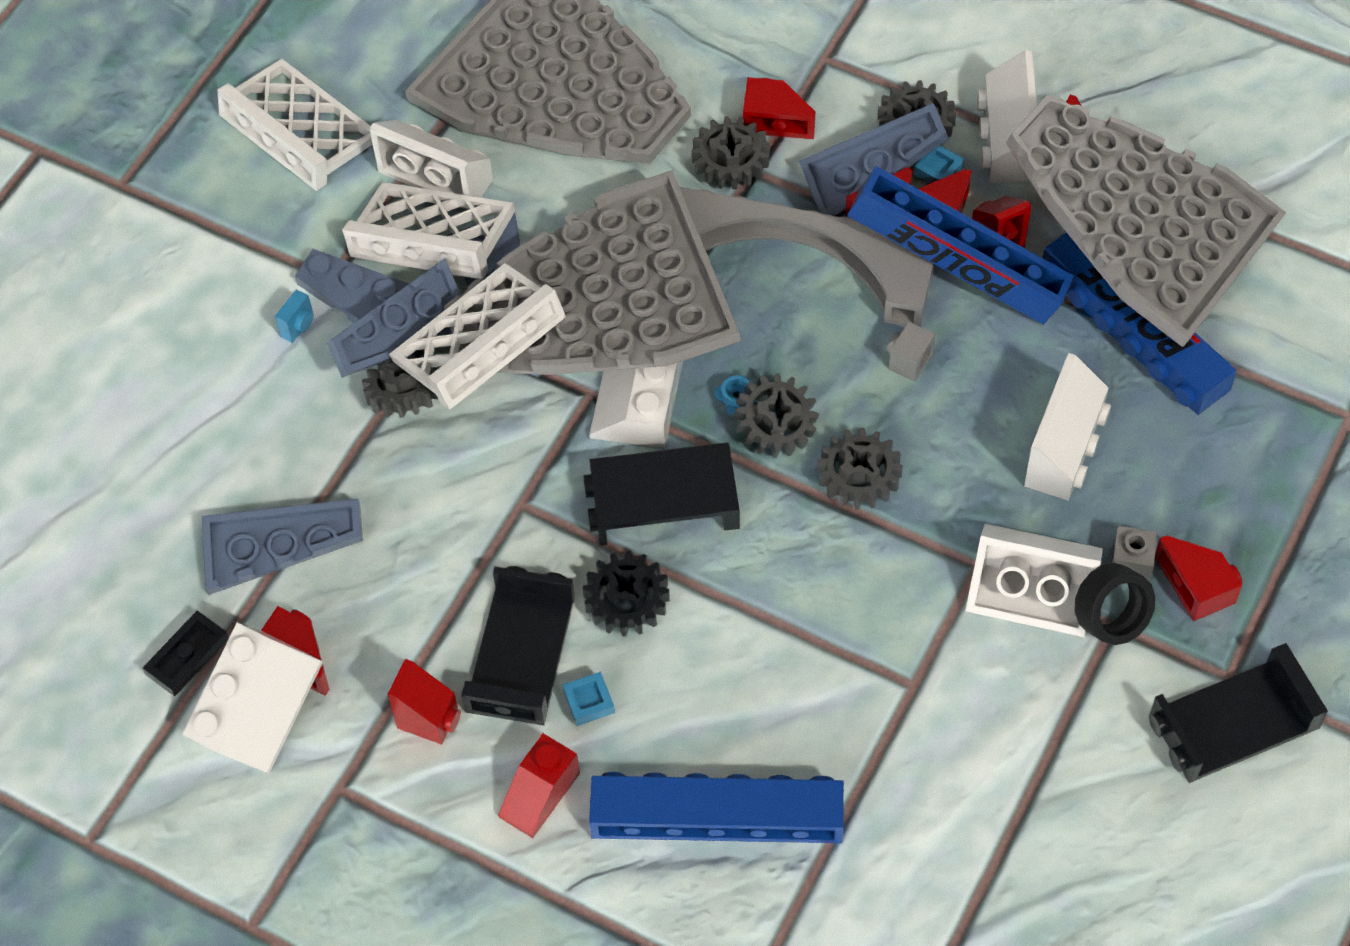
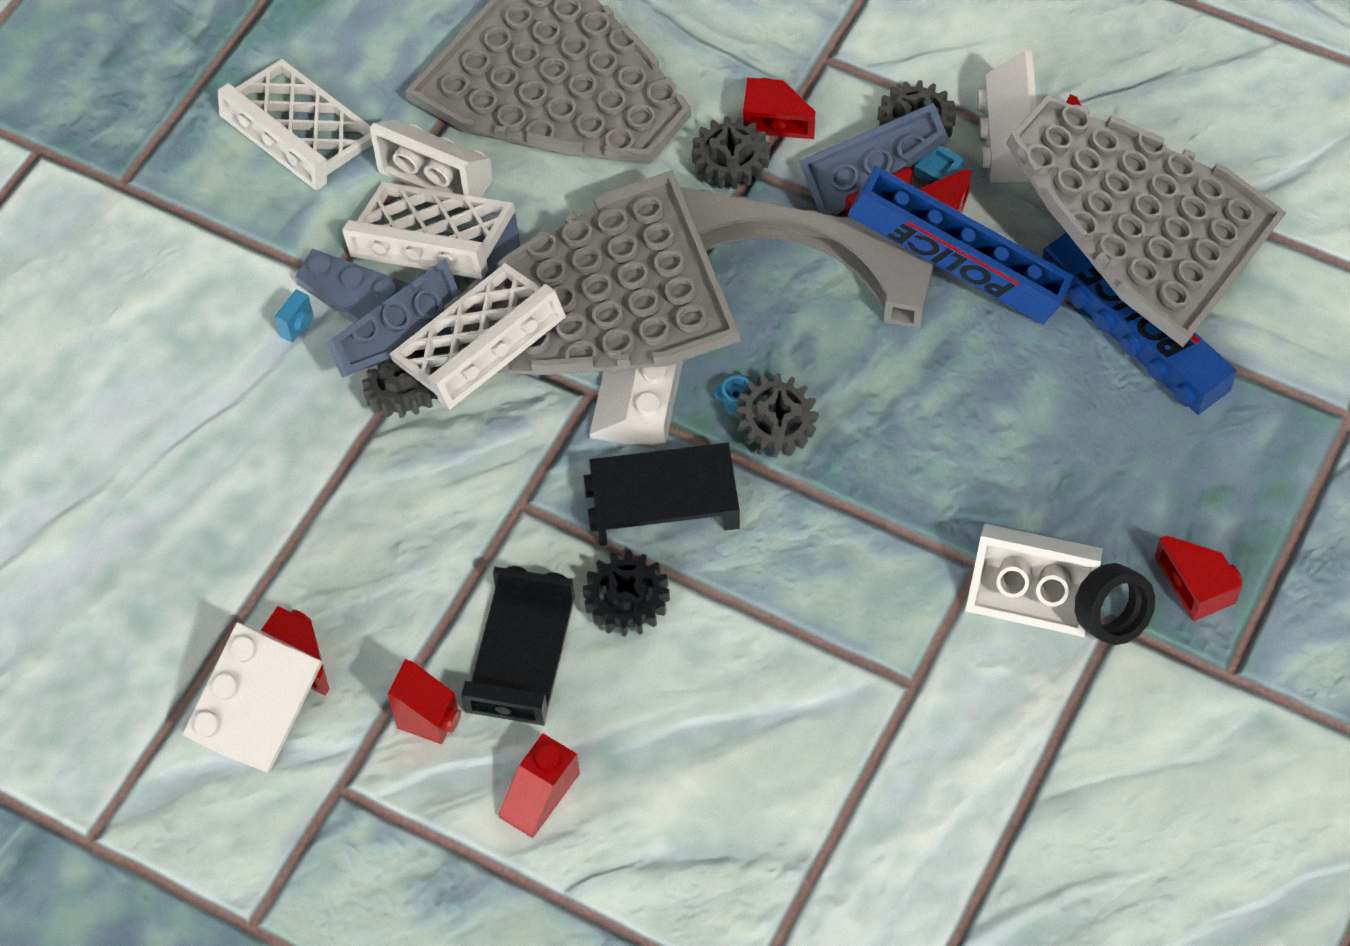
(185, 653): black plate -> none
(268, 540): sand blue wing -> none
(588, 698): dark azure plate -> none
(717, 808): blue brick -> none
(859, 468): dark grey gear -> none
(911, 350): light grey plate -> none
(1006, 217): red slope -> none
(1068, 431): white slope -> none
(1135, 549): light grey plate -> none
(1238, 716): black panel -> none

